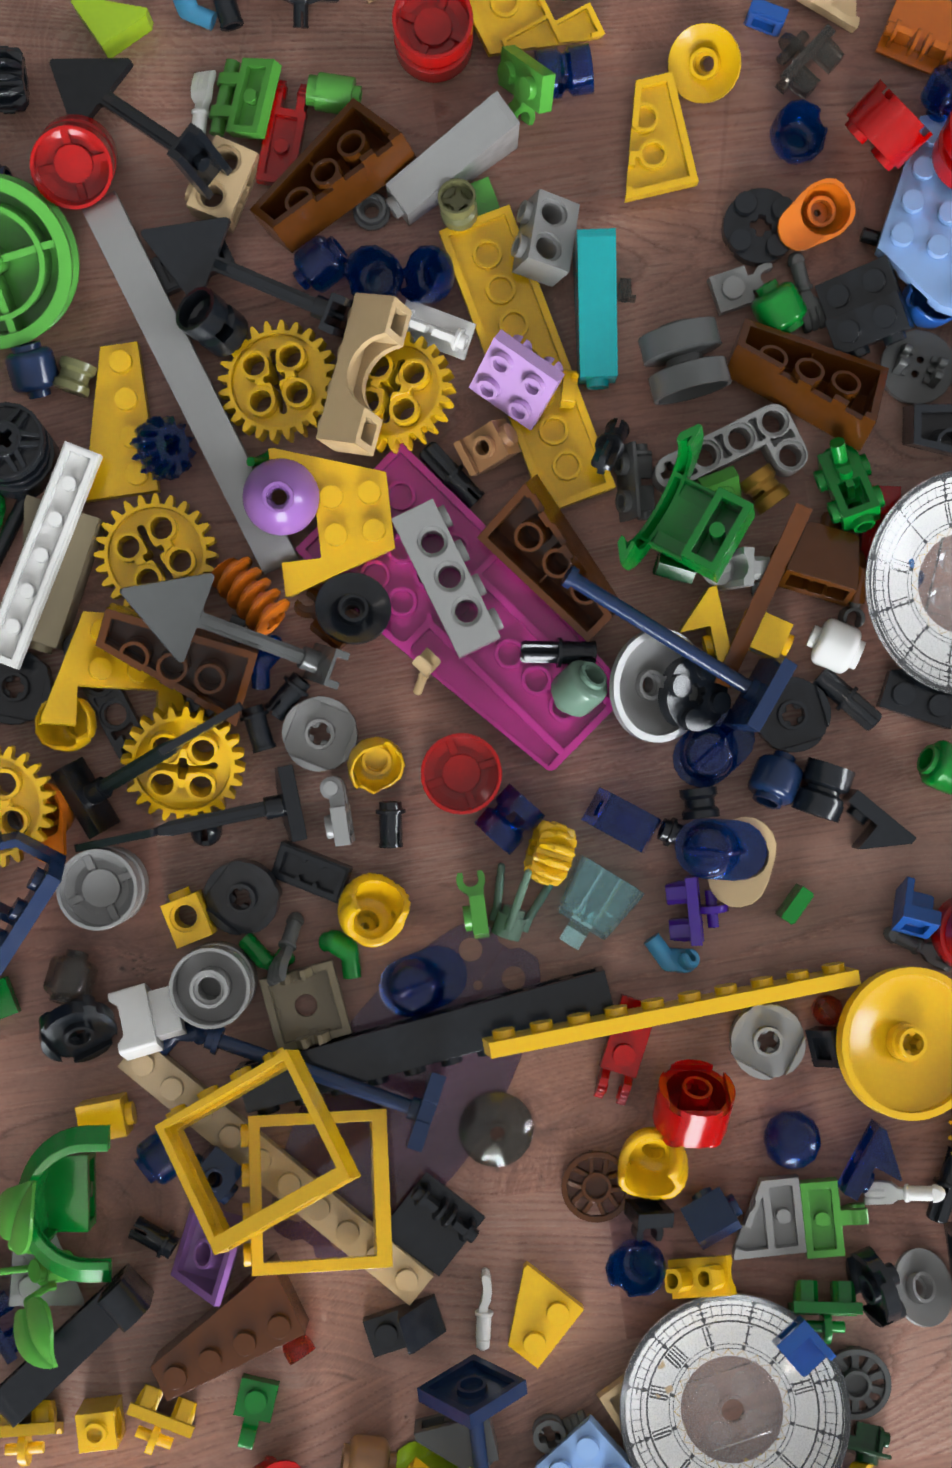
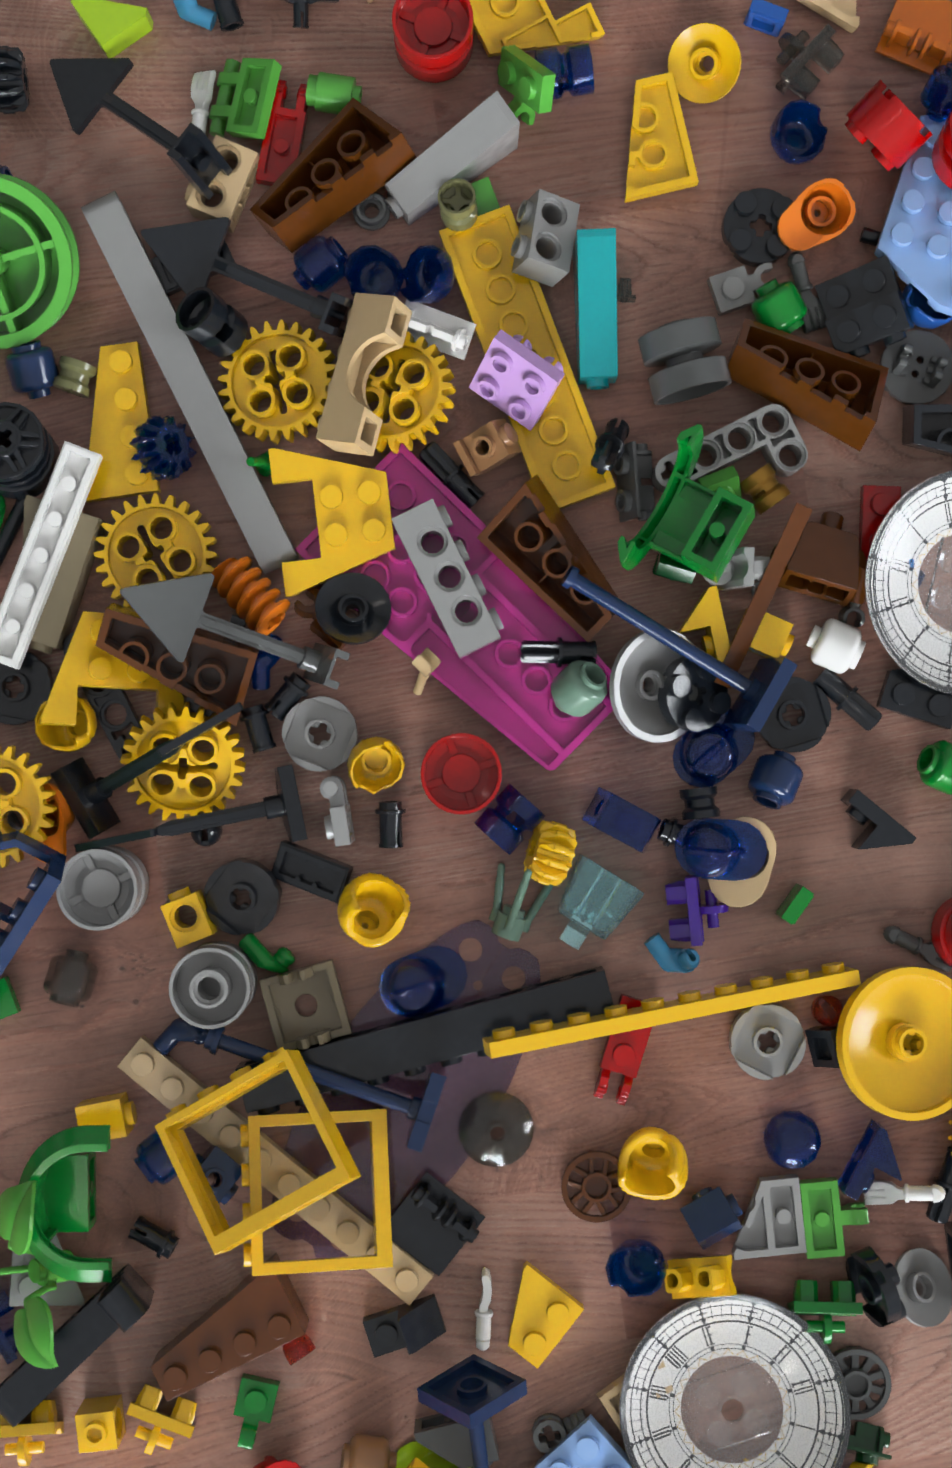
(59, 1028): black plate -> none
(73, 161): red wheel -> none
(145, 1020): white piece -> none
(199, 1267): medium lavender slope -> none
(279, 964): dark grey piece -> none
(301, 499): medium lavender piece -> none
(345, 949): green arm -> none
(475, 915): bright green plate -> none
(569, 389): yellow tile -> none
(648, 1215): black tile -> none
(693, 1105): red brick -> none
(802, 1346): blue panel -> none
(823, 789): black wheel -> none
(847, 481): green brick -> none
(914, 911): blue panel -> none

